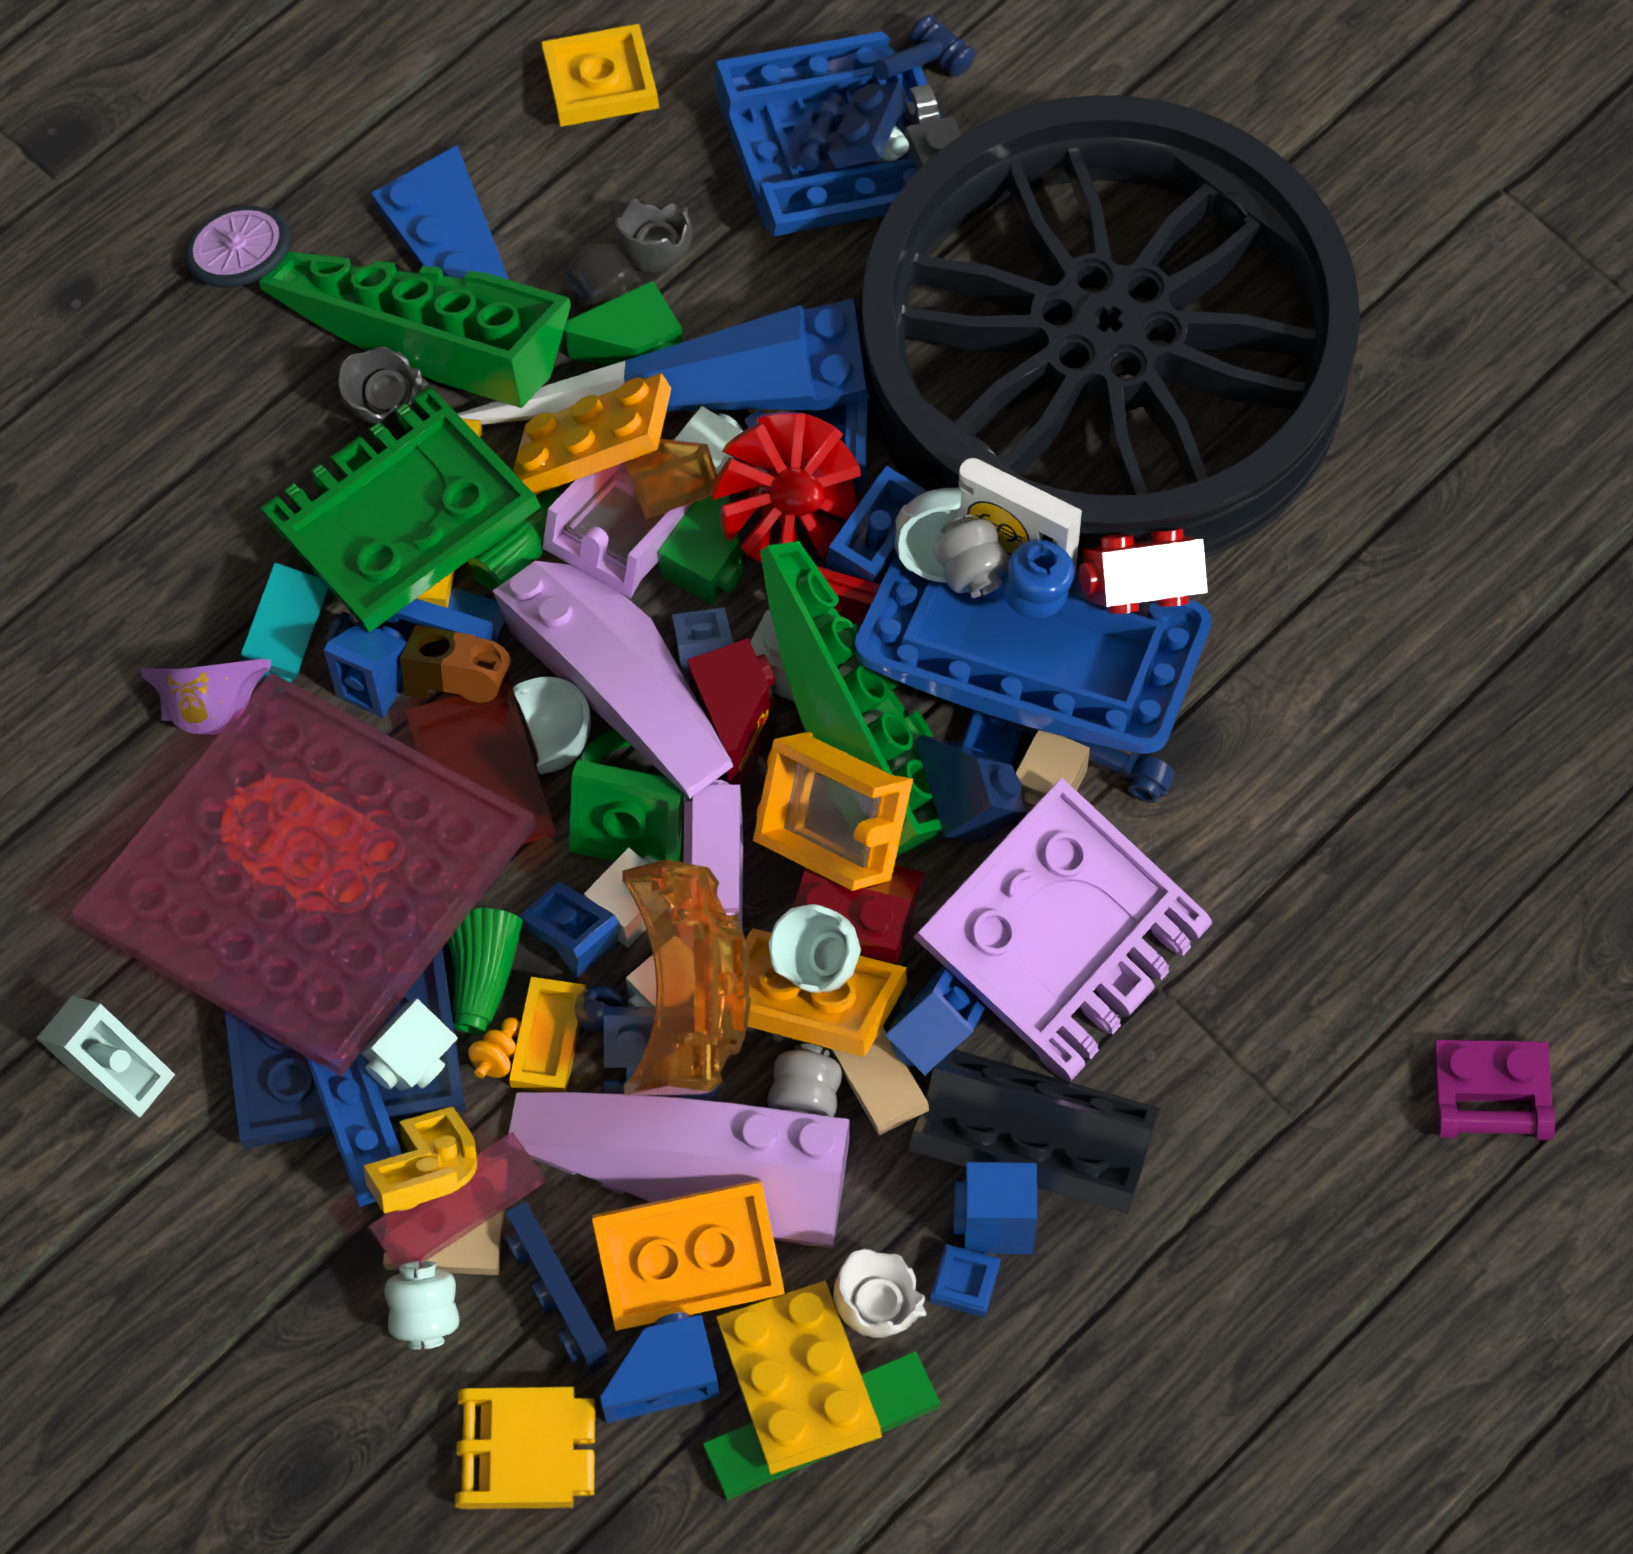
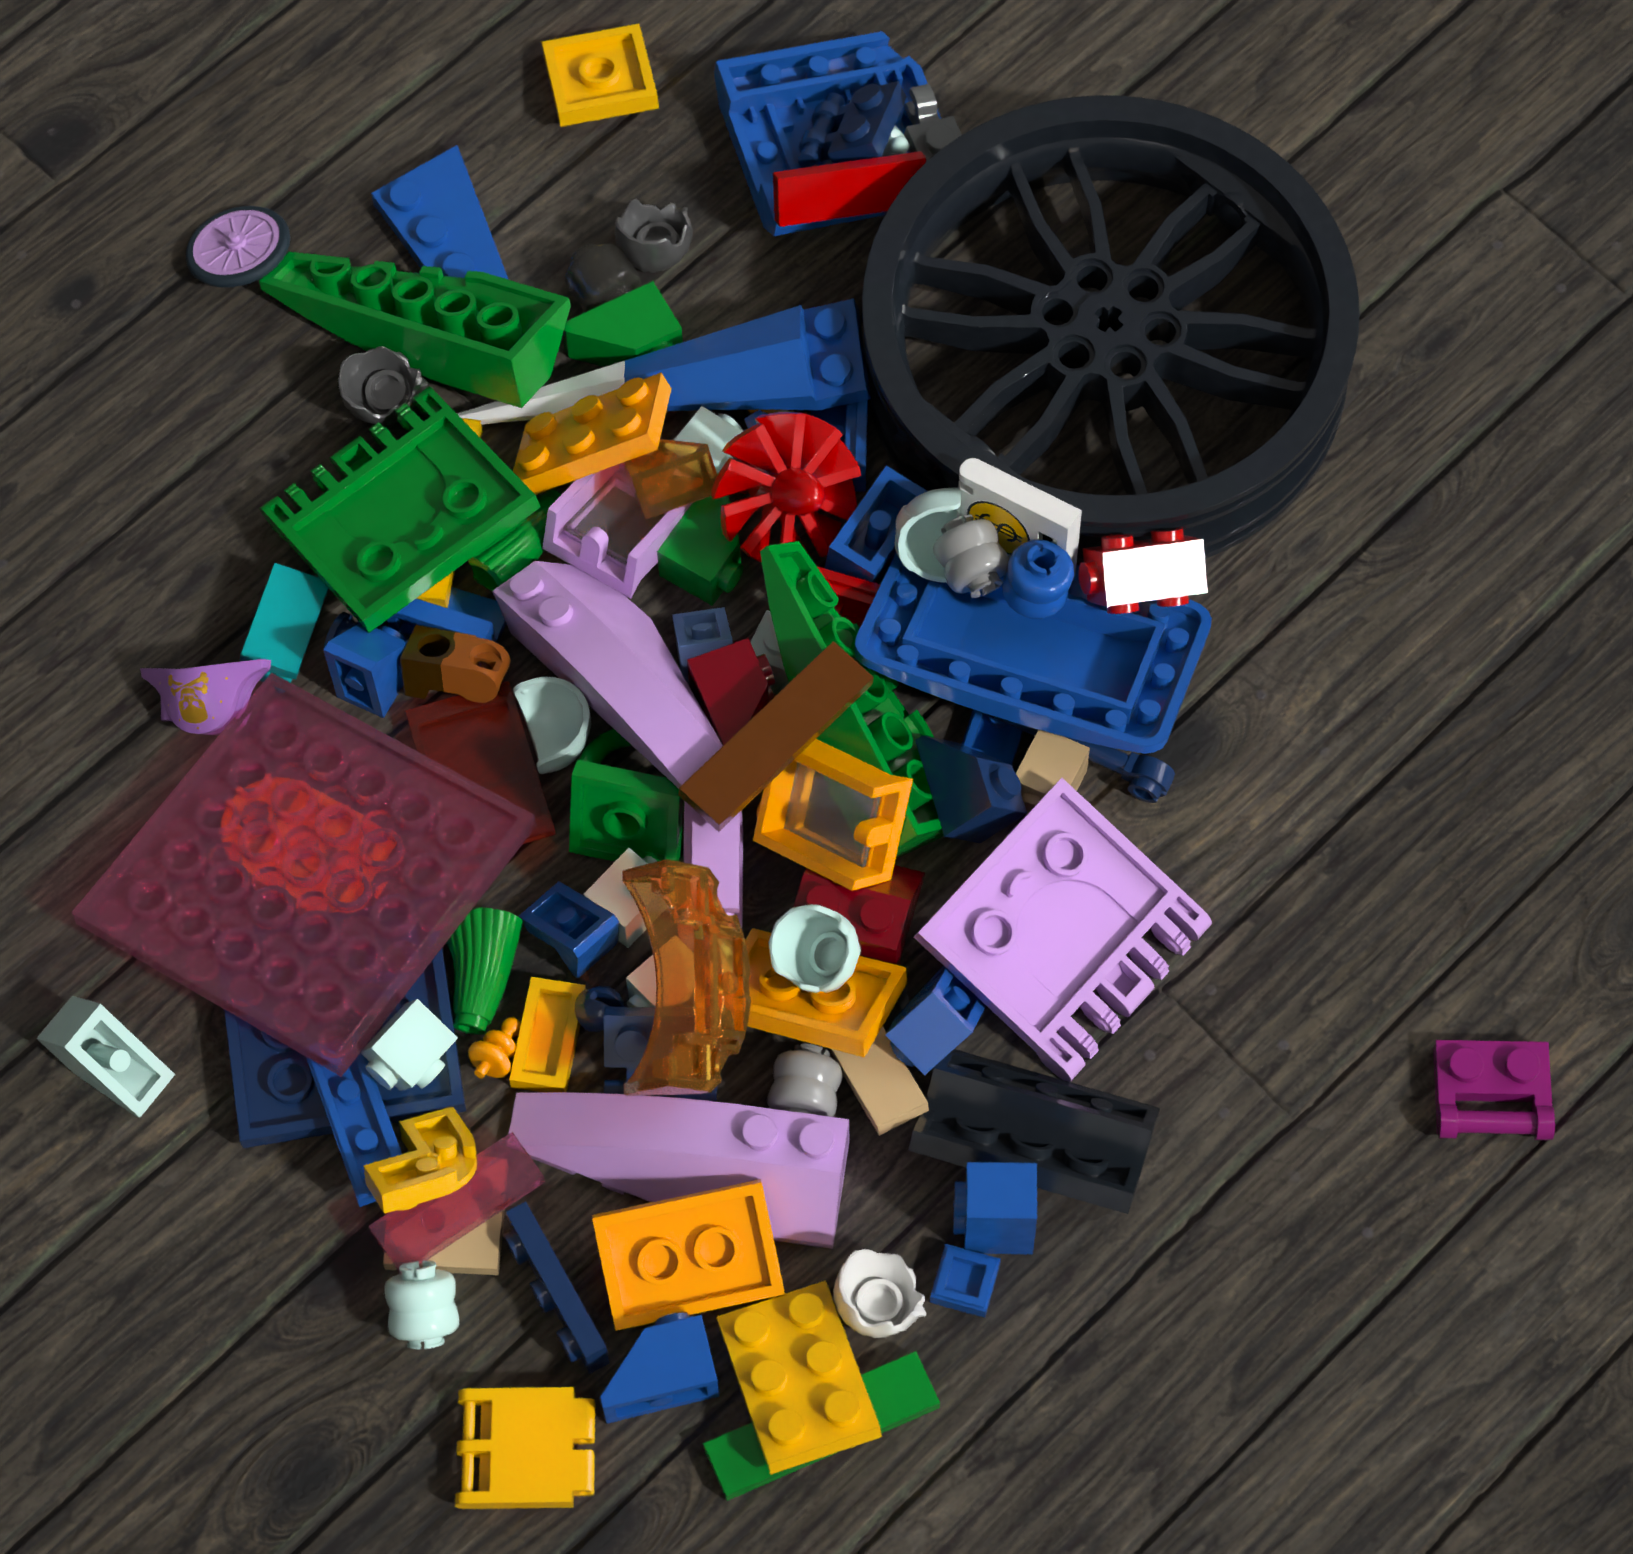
(775, 736): none -> reddish brown tile
(842, 188): none -> red tile
(932, 43): dark blue piece -> none

